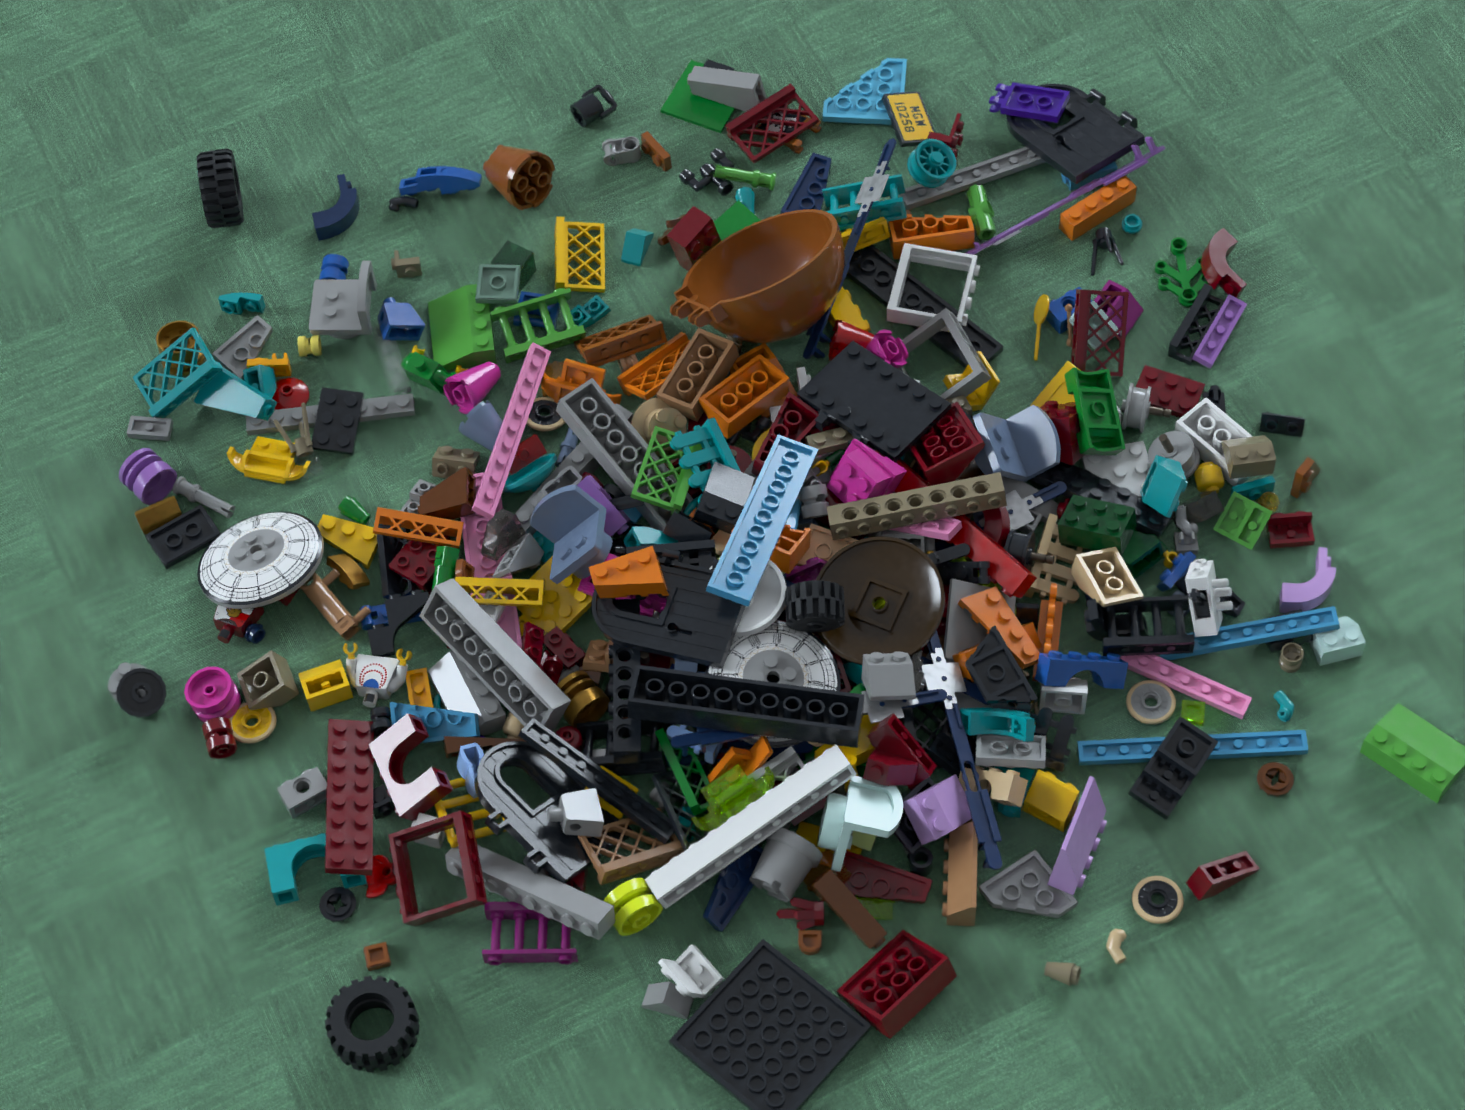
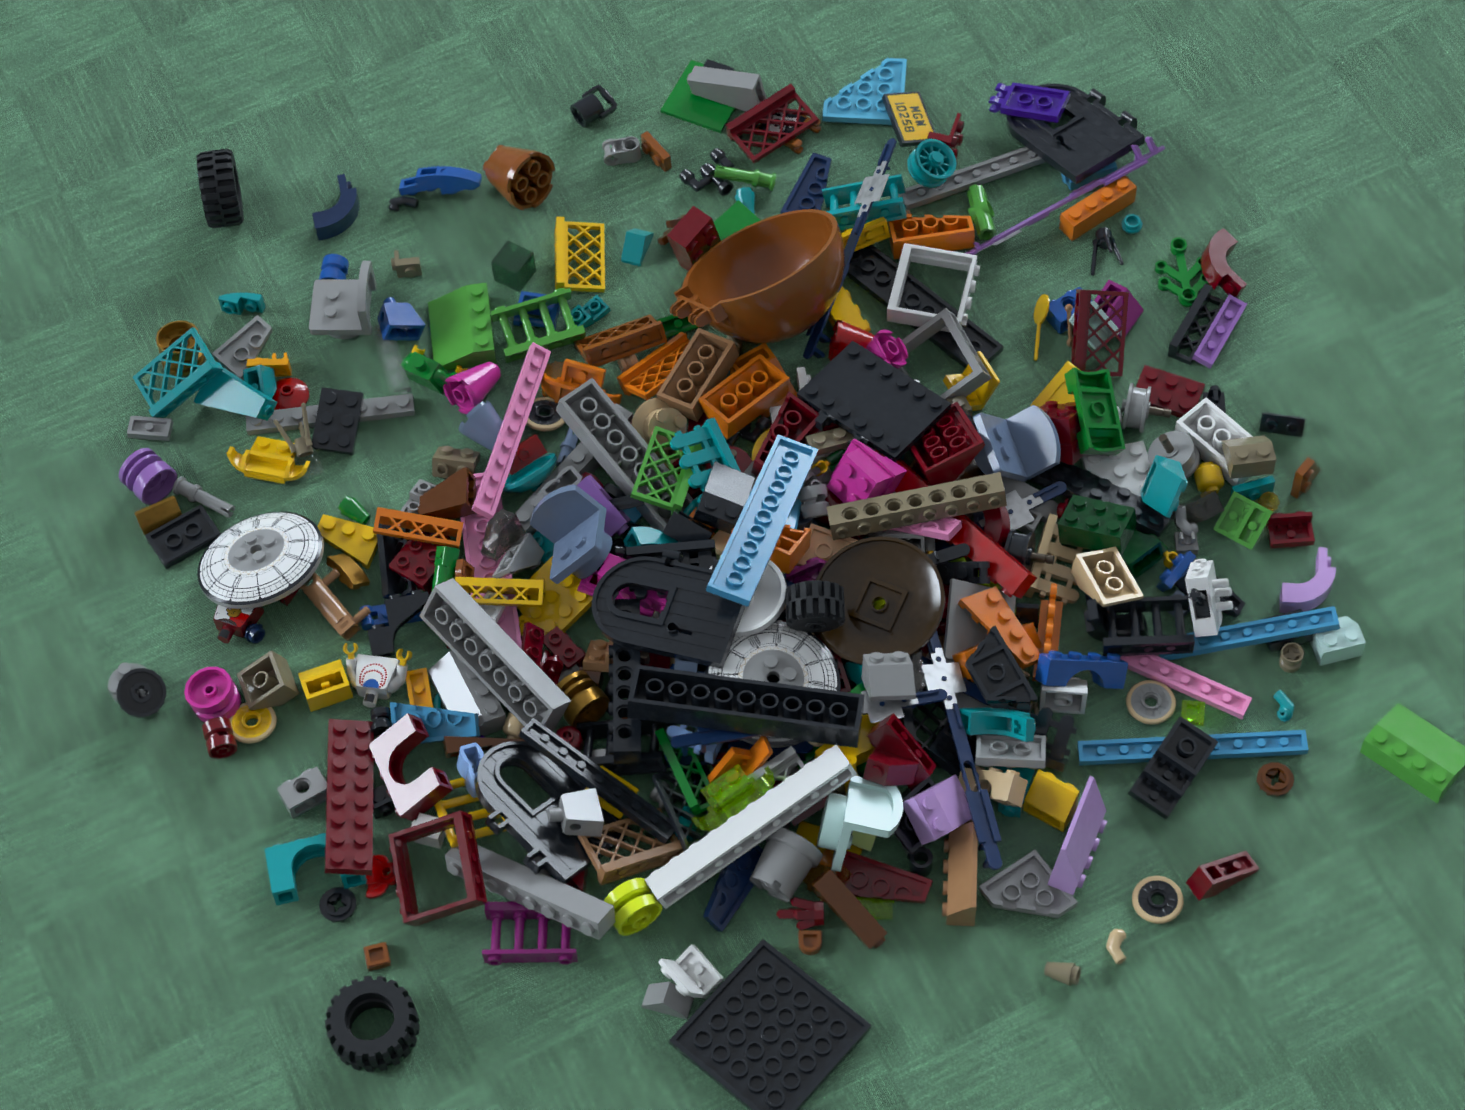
(309, 345): light yellow wheel -> none
(498, 284): sand green tile -> none
(629, 575): orange wedge -> none
(674, 325): none -> green slope
(897, 983): dark red slope -> none

